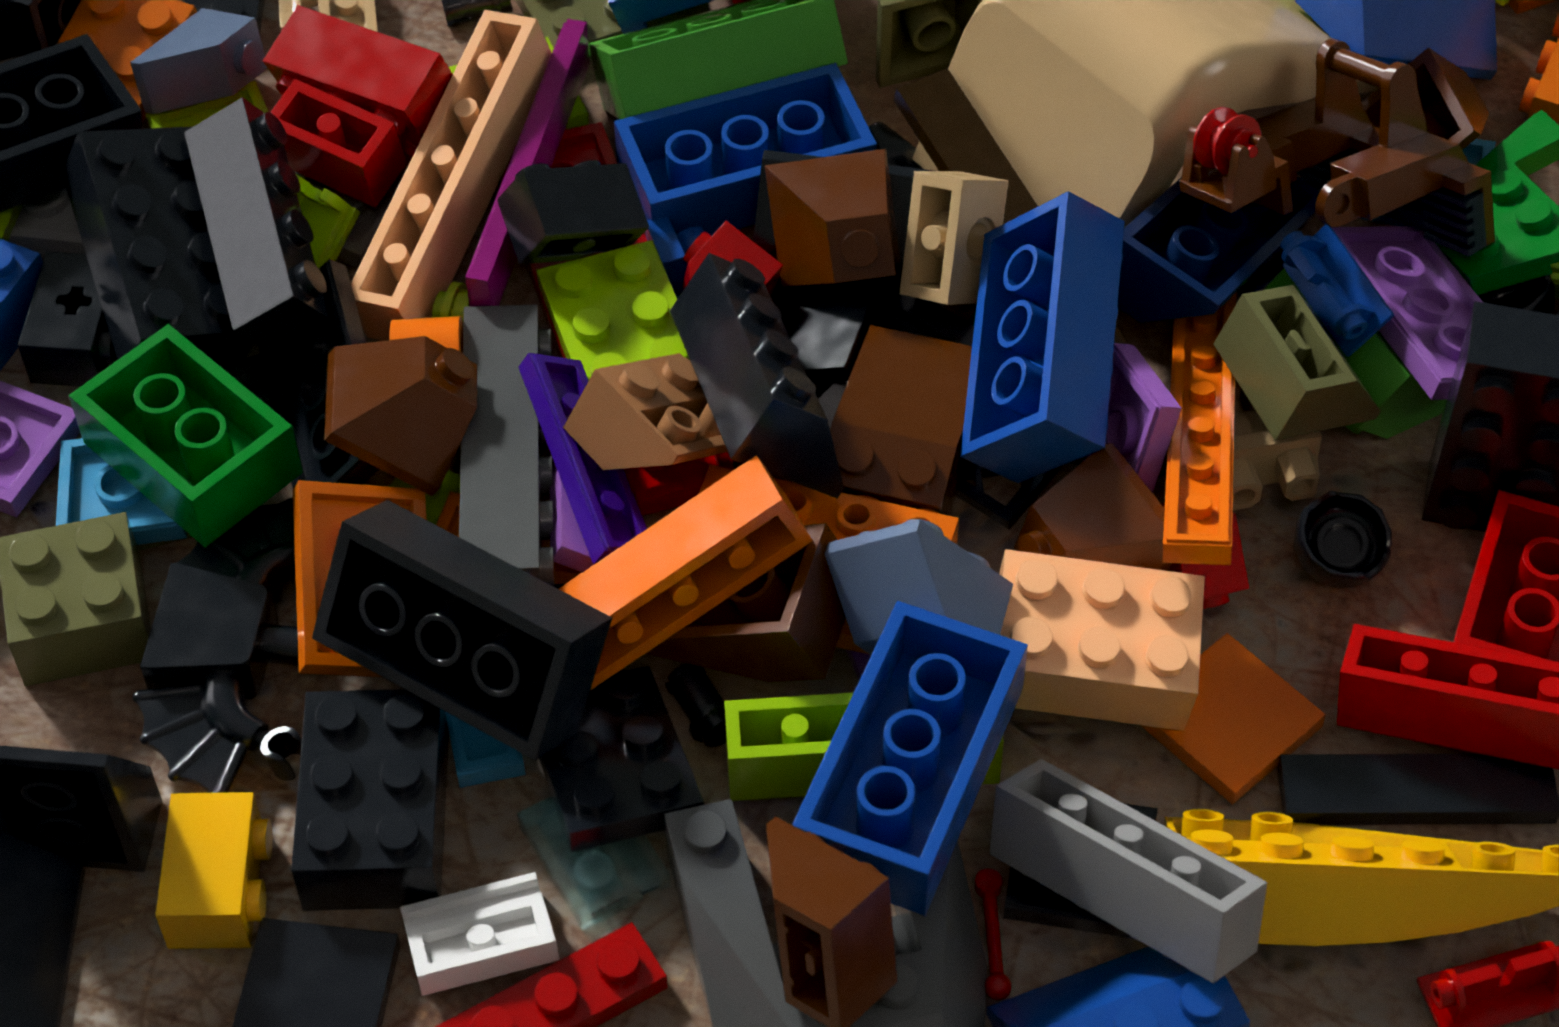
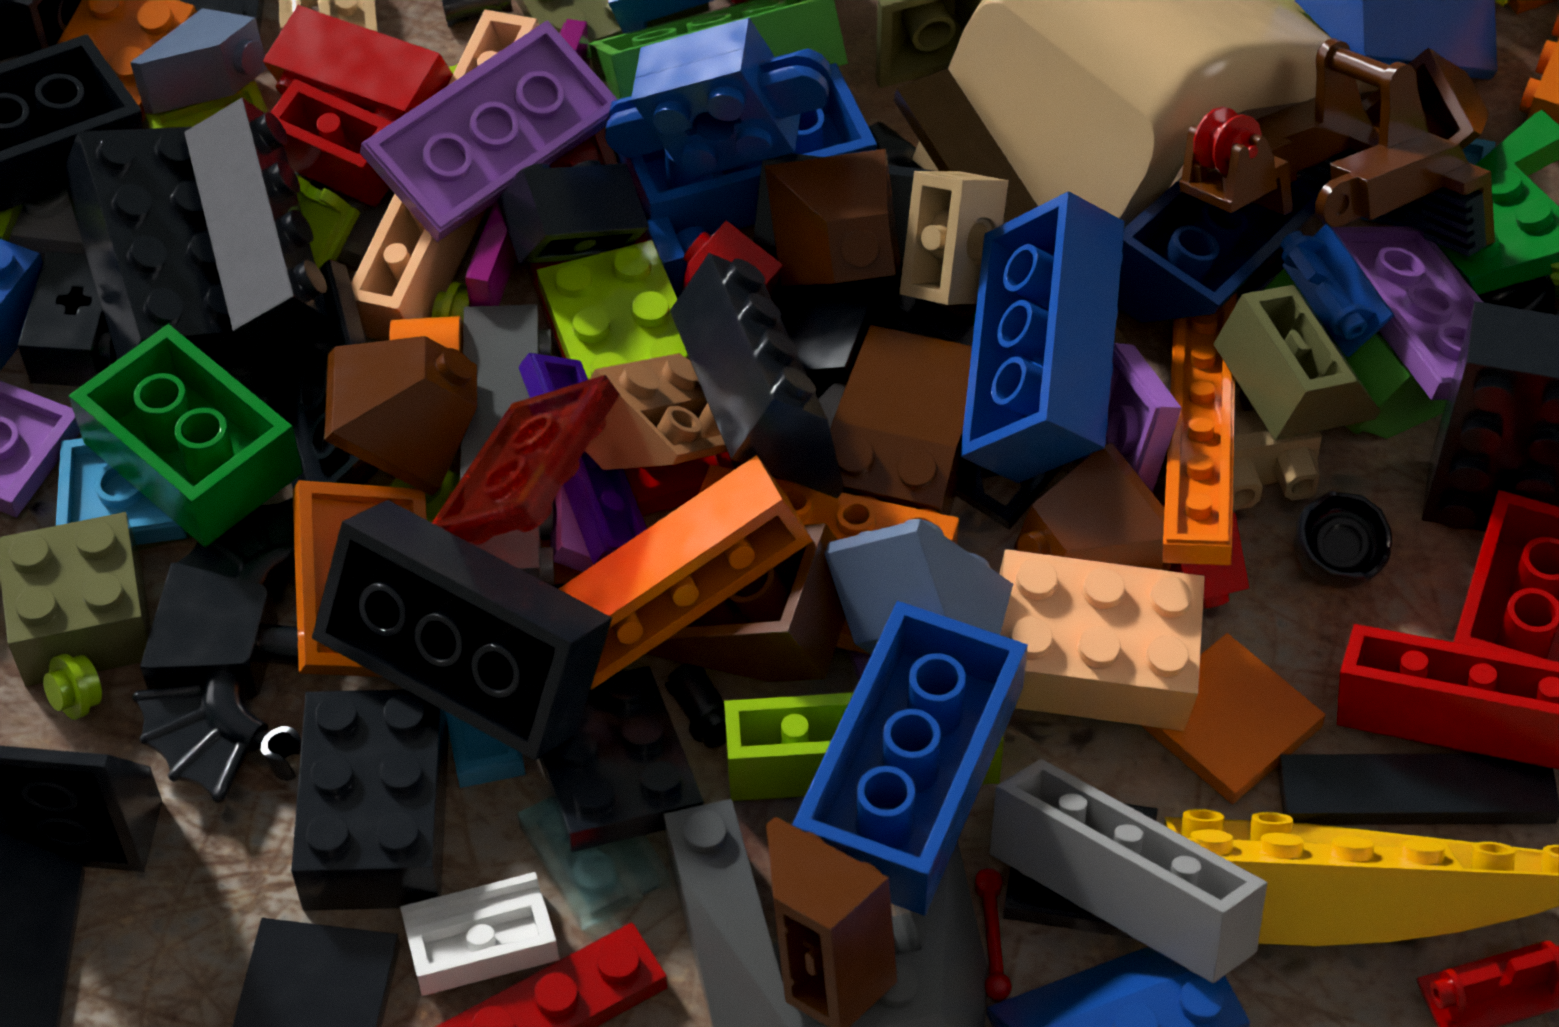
(72, 685): none -> lime plate
(212, 870): yellow brick -> none
(485, 127): none -> medium lavender tile
(527, 461): none -> clear red plate
(717, 100): none -> blue brick

